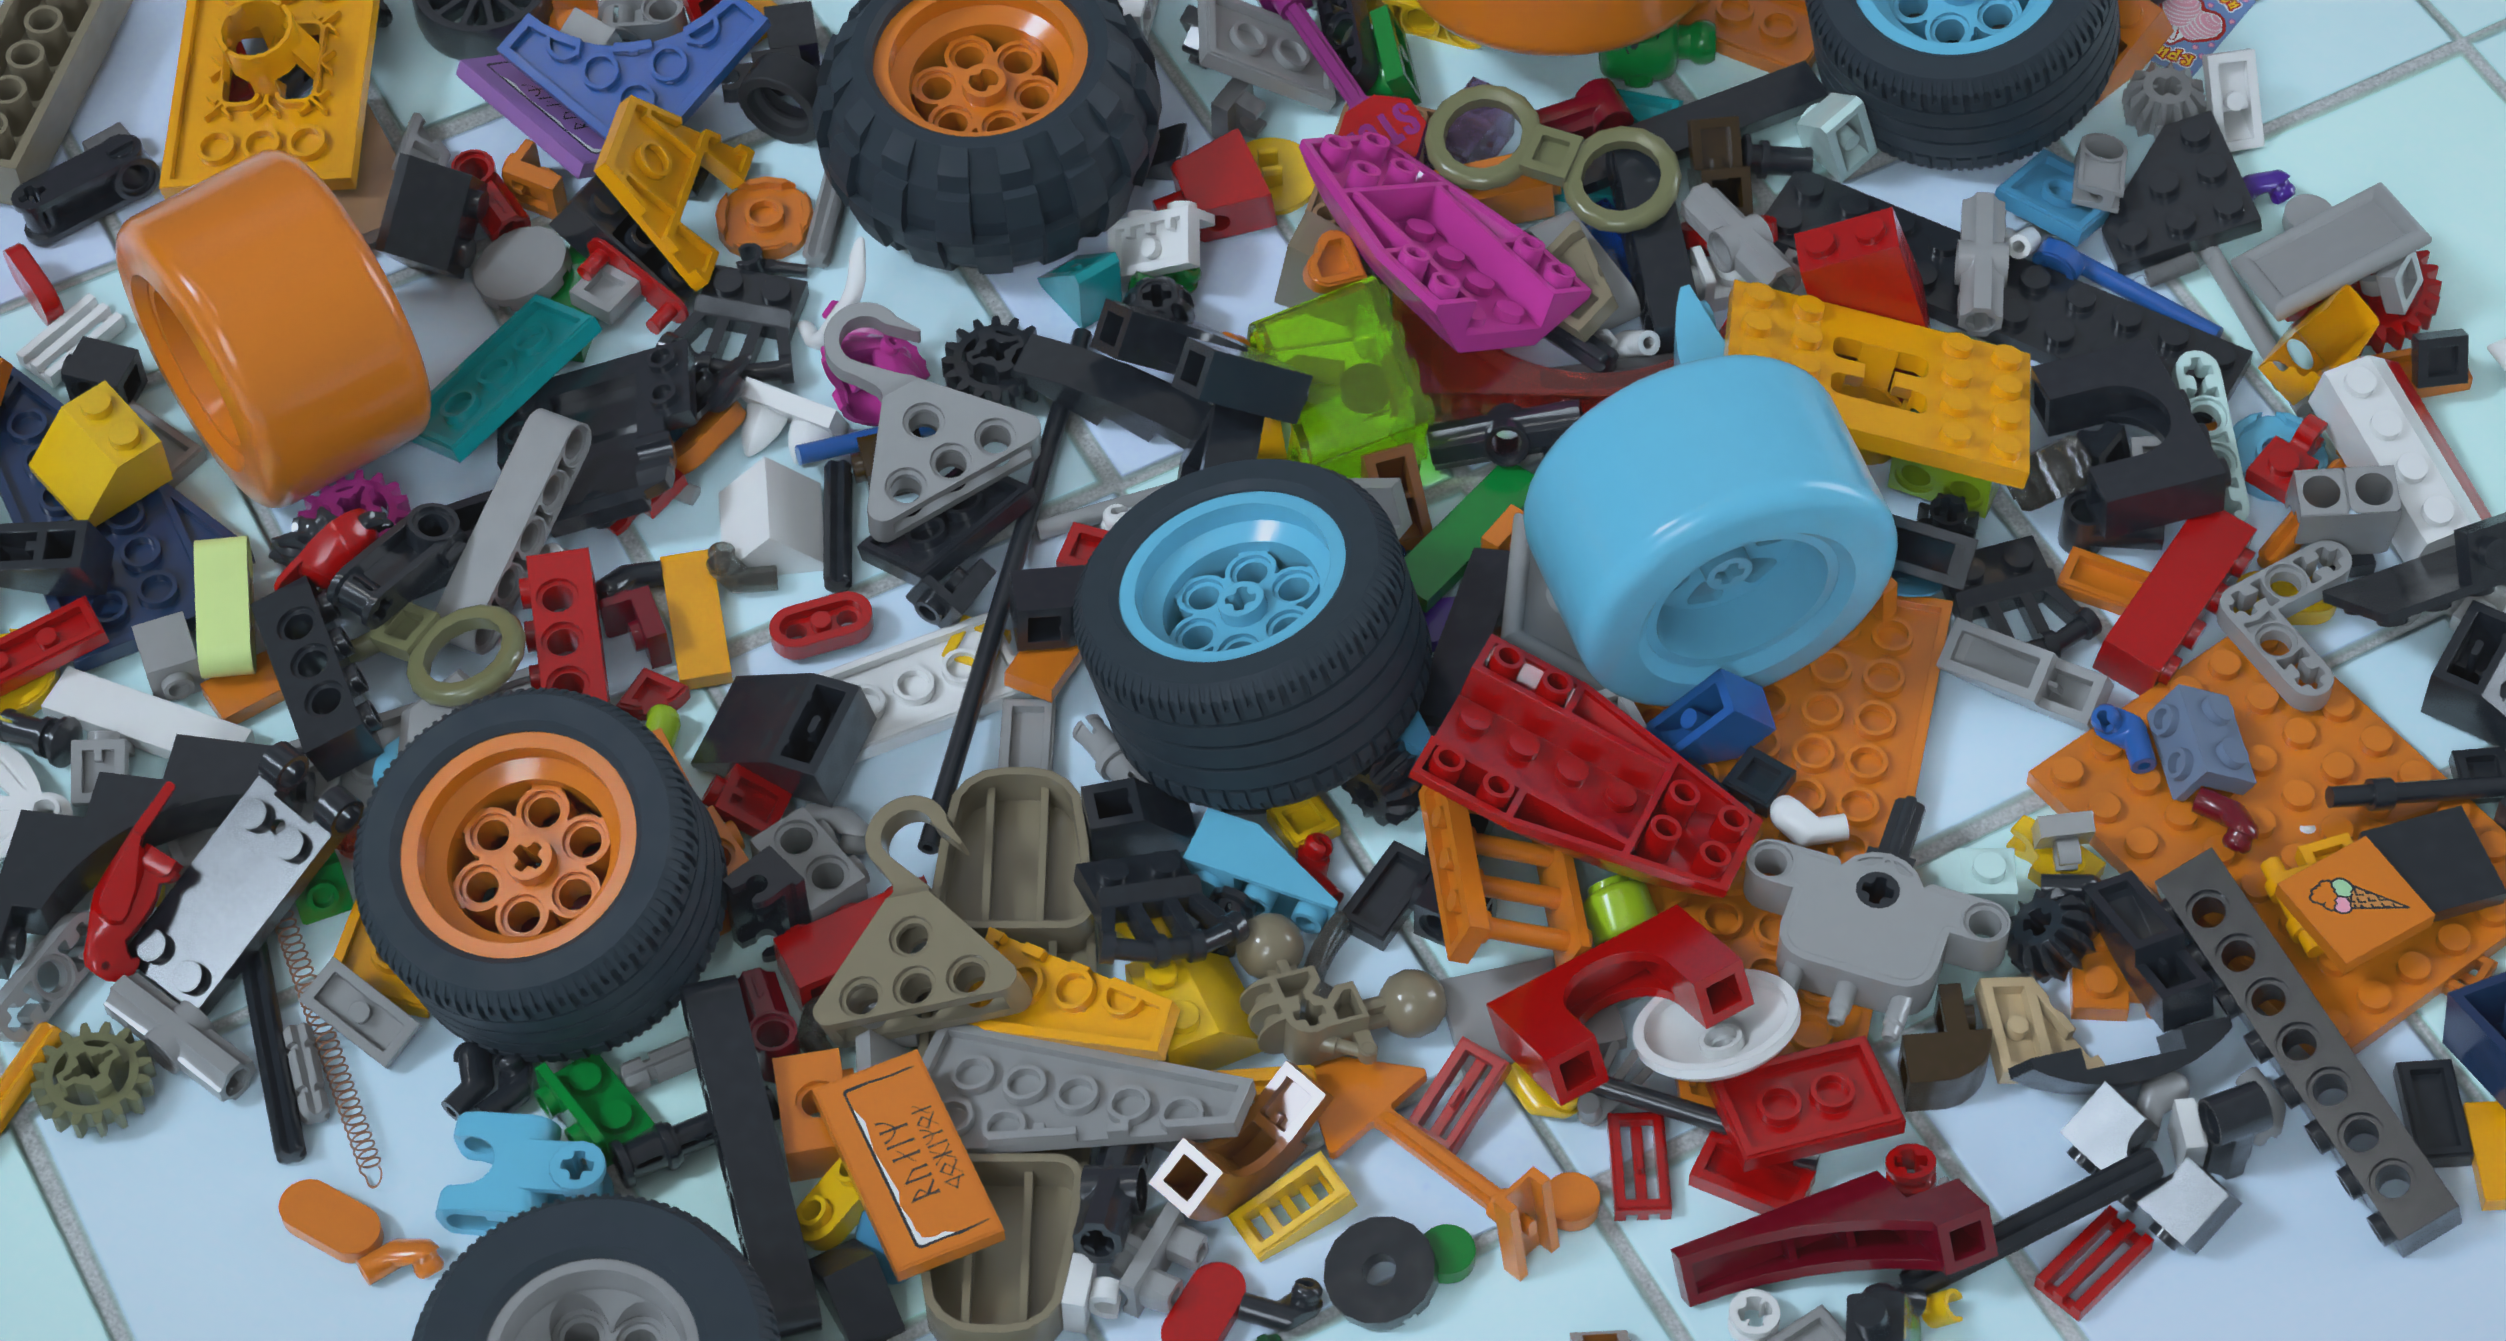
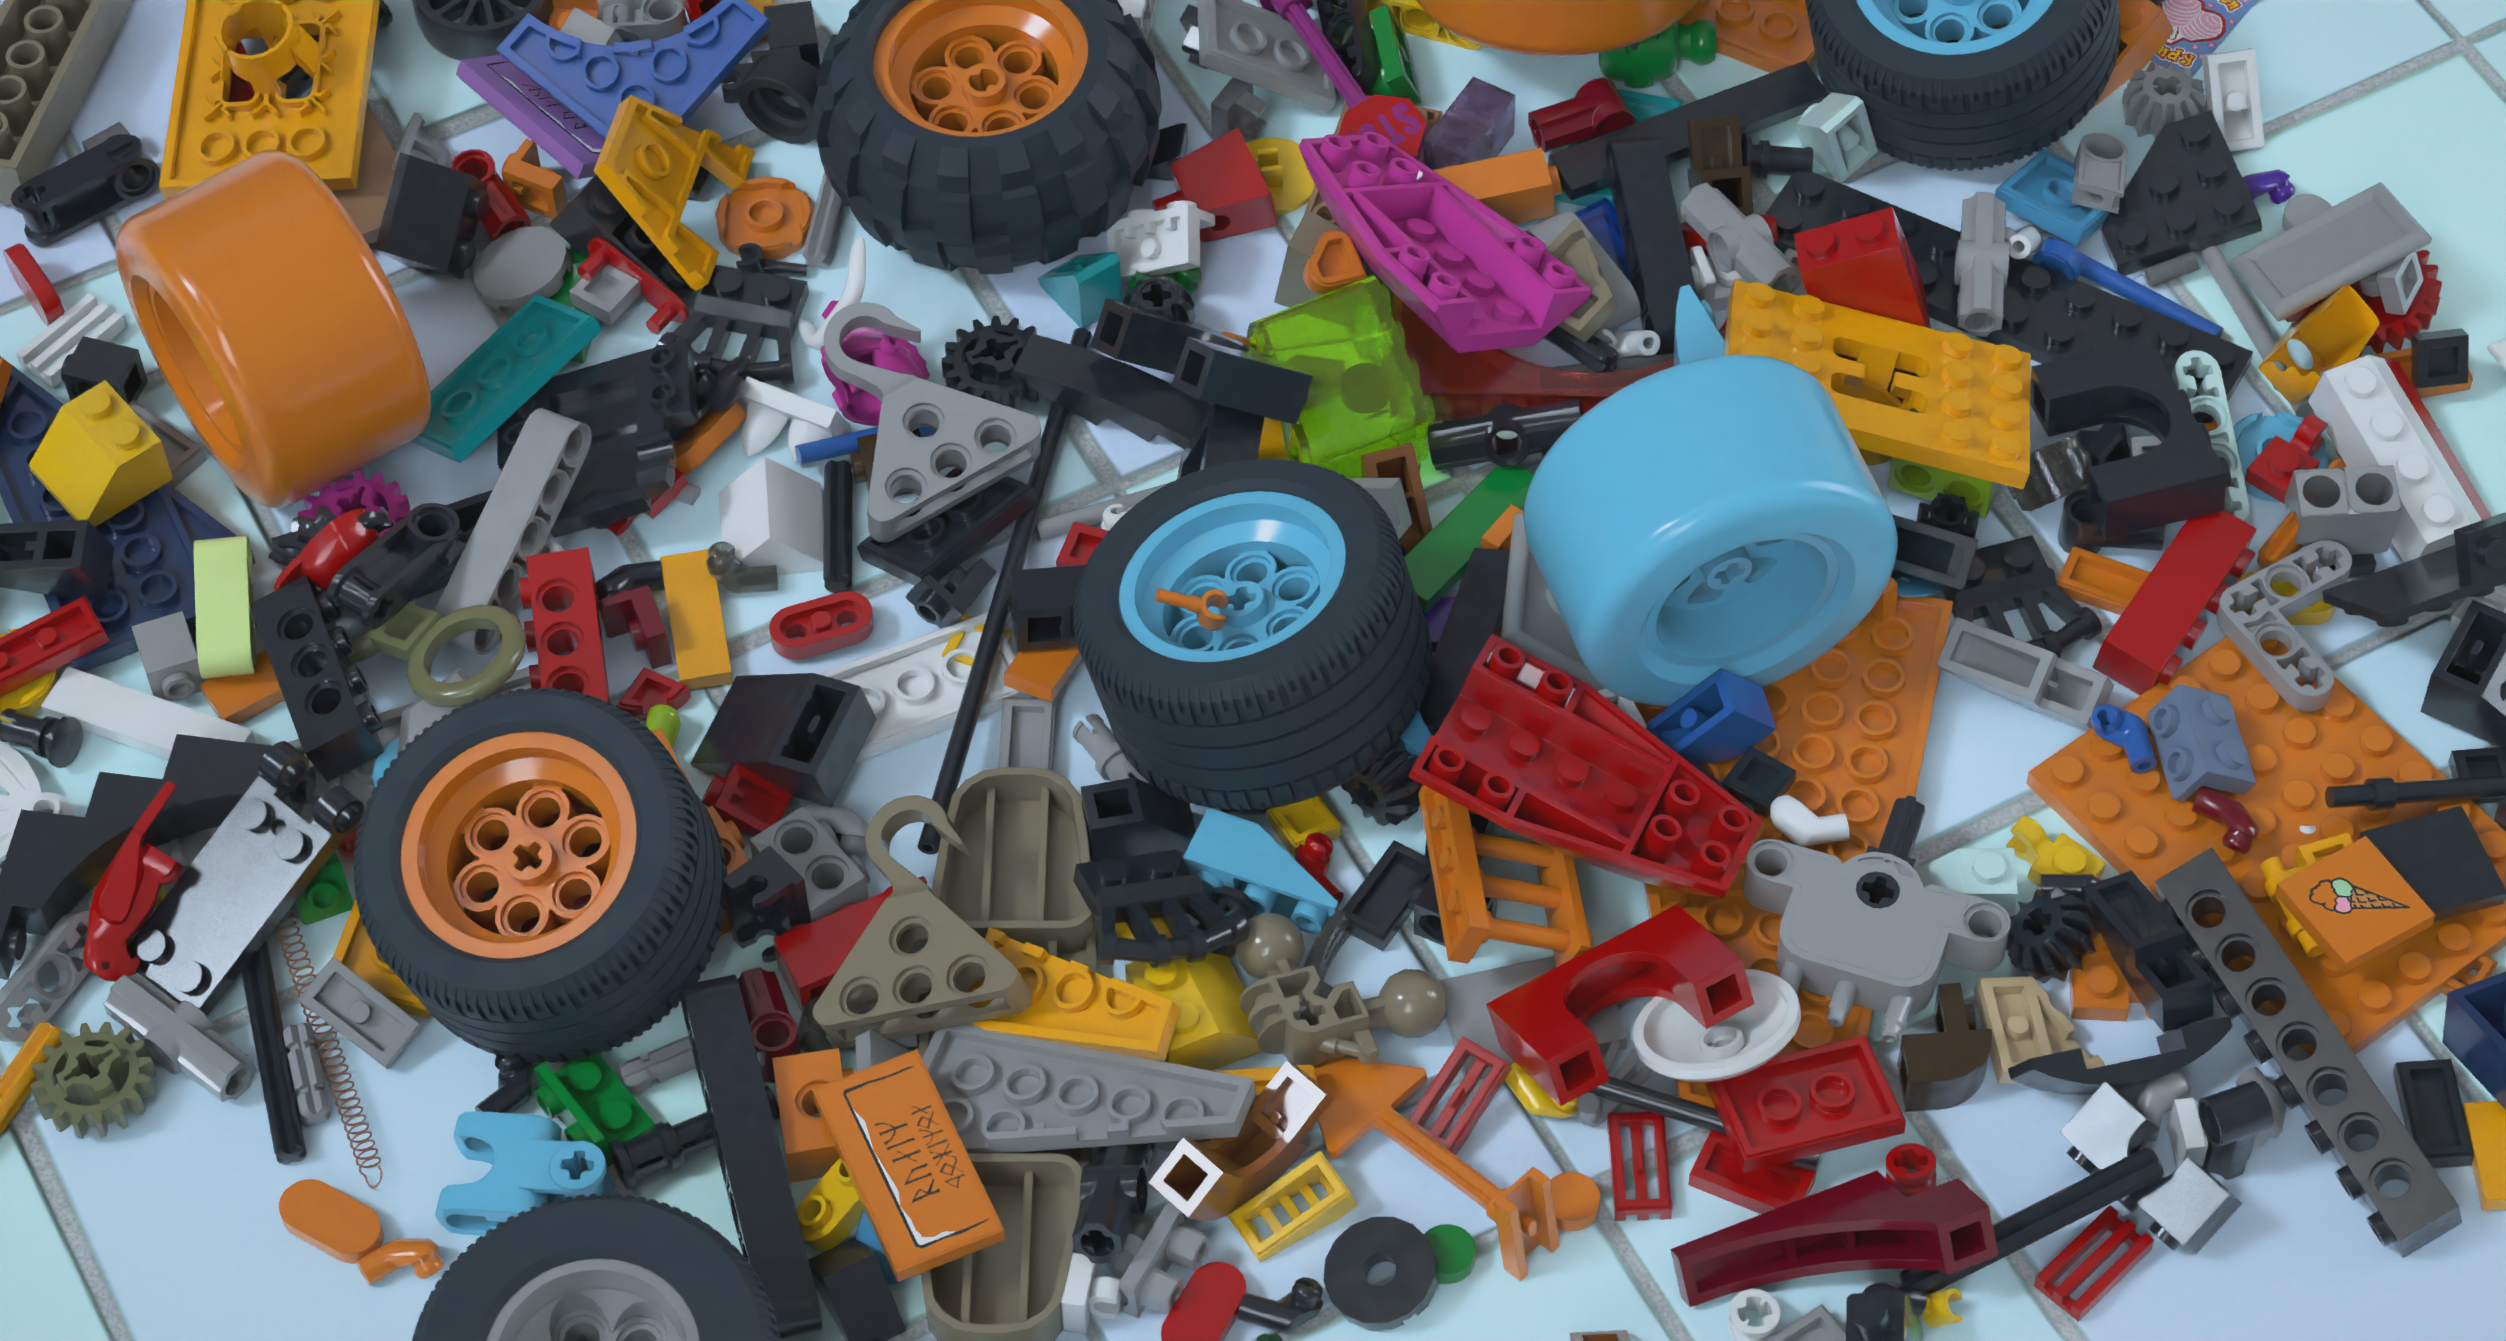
(100, 752): light grey bracket -> none
(476, 1078): black arm -> none
(1198, 605): none -> orange hand
(1553, 158): olive bar -> none
(1616, 906): lime head -> none
(2064, 835): light grey tile -> none

